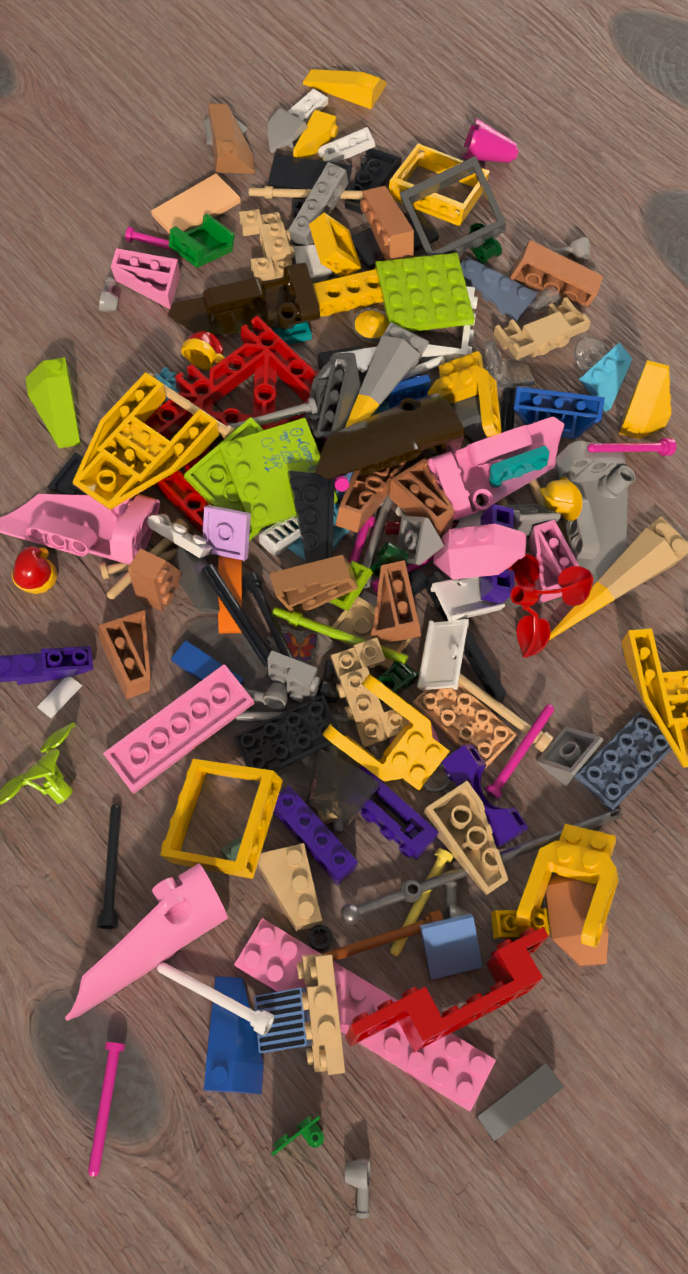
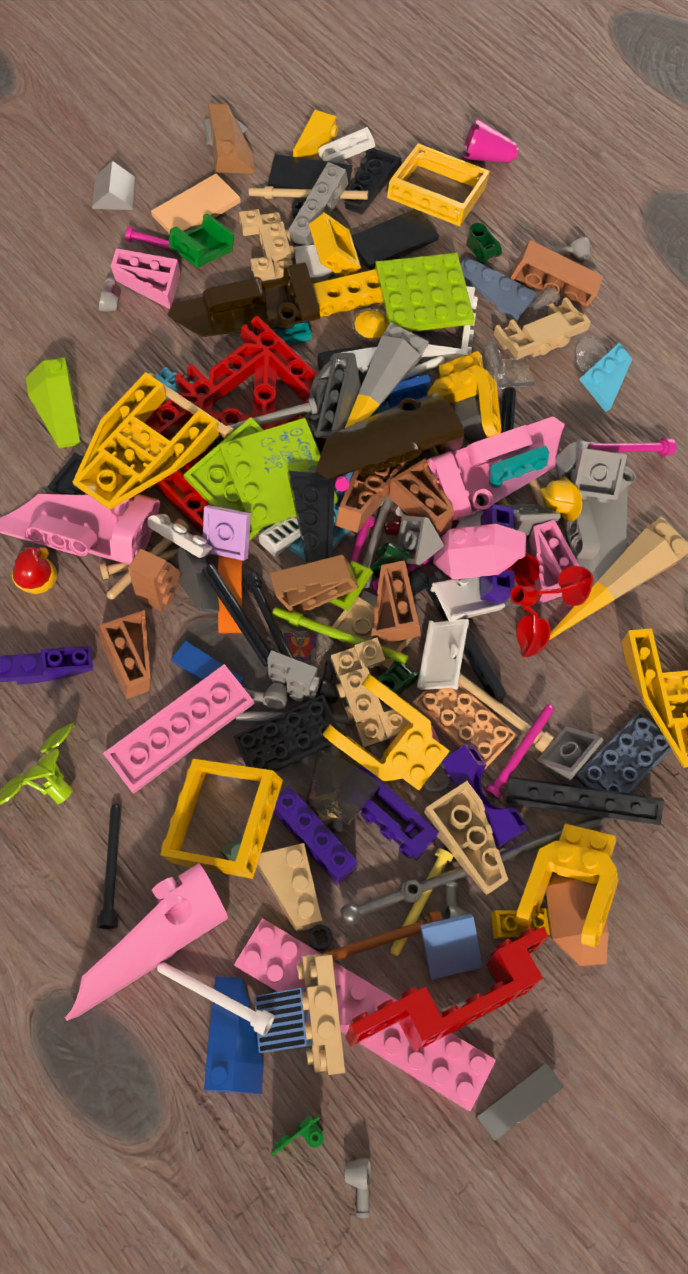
(59, 696): white sticker -> none
(104, 1106): dark pink bar -> none
(113, 188): none -> light grey slope
(202, 350): yellow piece -> none
(284, 129): light grey slope -> none
(305, 107): white plate -> none
(349, 85): yellow wedge -> none
(388, 224): nougat wedge -> none
(441, 181): dark grey window -> none
(574, 410): blue wedge -> none
(585, 800): none -> black plate
(599, 474): none -> light grey plate
(649, 403): yellow wedge -> none

